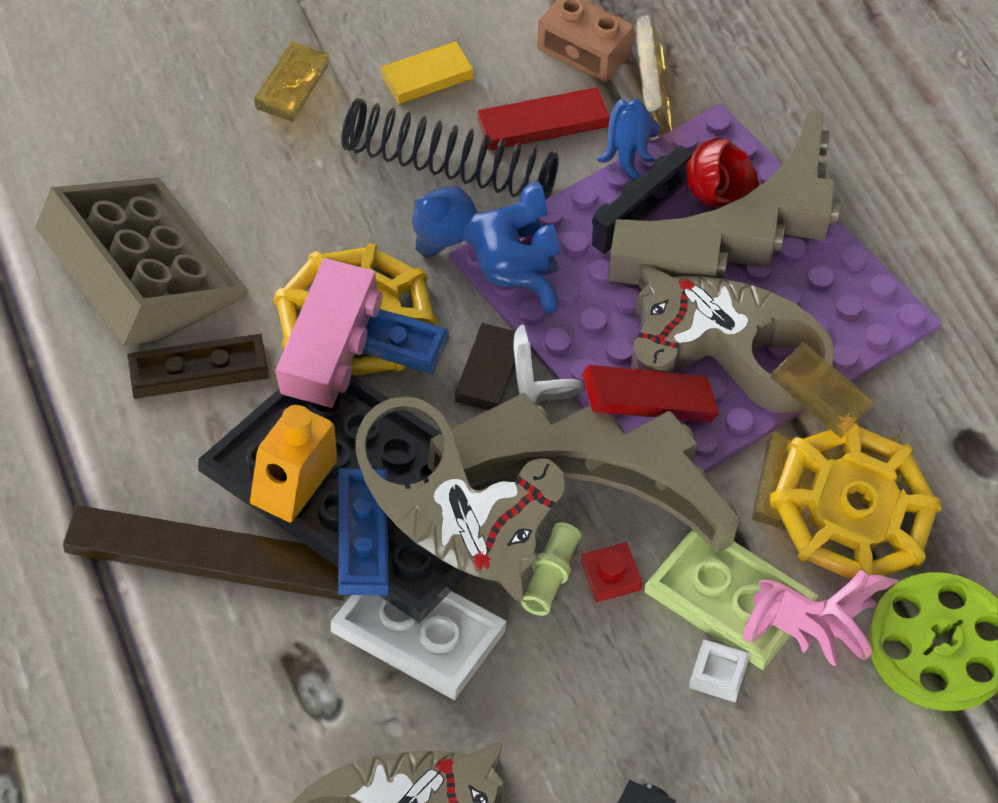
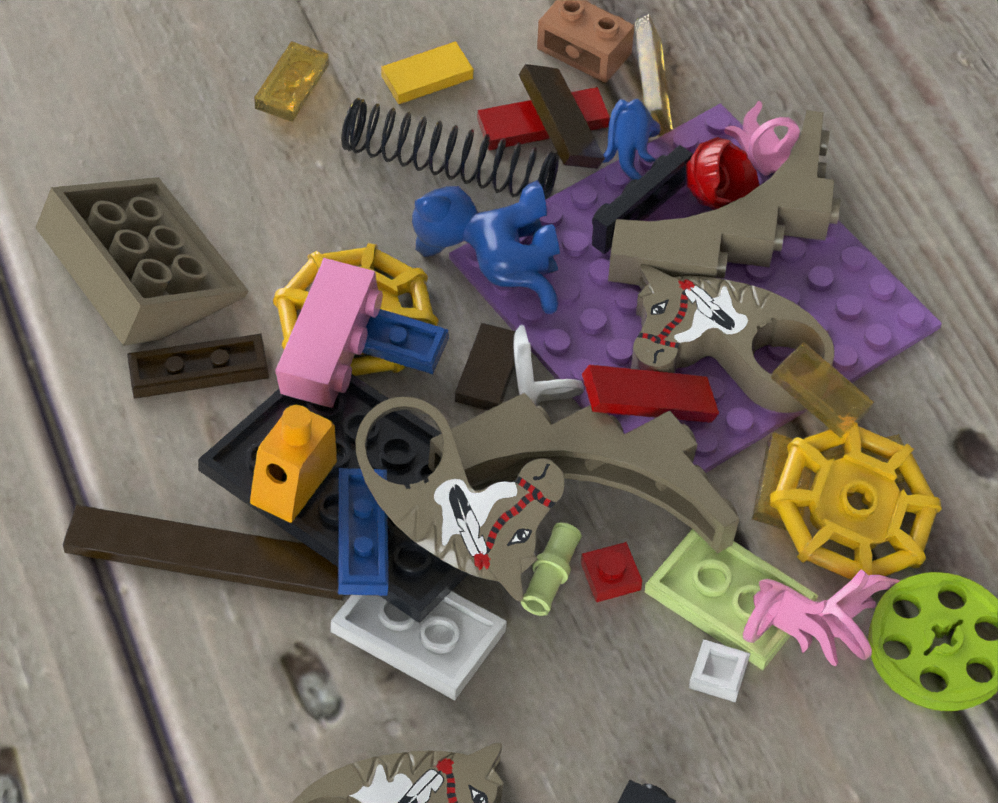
(561, 116): none -> dark brown tile
(761, 142): none -> bright pink piece

